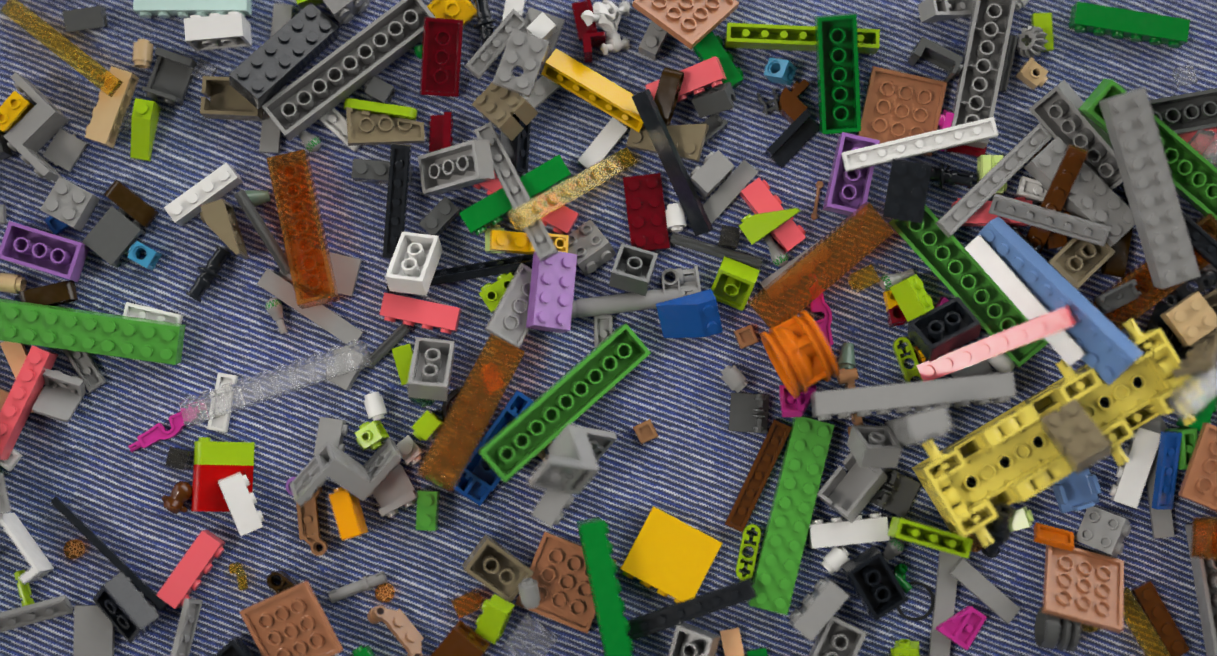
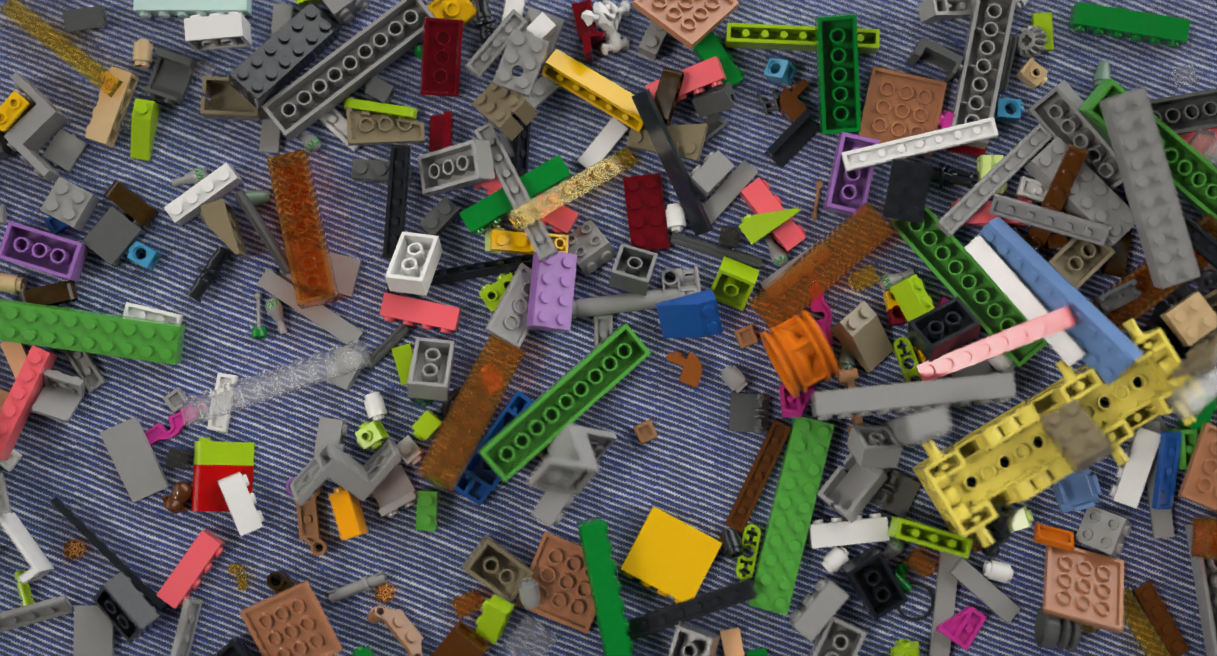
(134, 459): none -> light grey tile
(174, 398): none -> light grey tile
(192, 177): none -> light grey piece
(258, 331): none -> hinge
(691, 366): none -> dark orange brick
(731, 543): none -> black brick
(863, 336): none -> dark tan slope
(920, 563): none -> clear orange brick
(997, 571): none -> white brick
(1000, 113): none -> dark azure brick
(1102, 72): none -> sand green cone

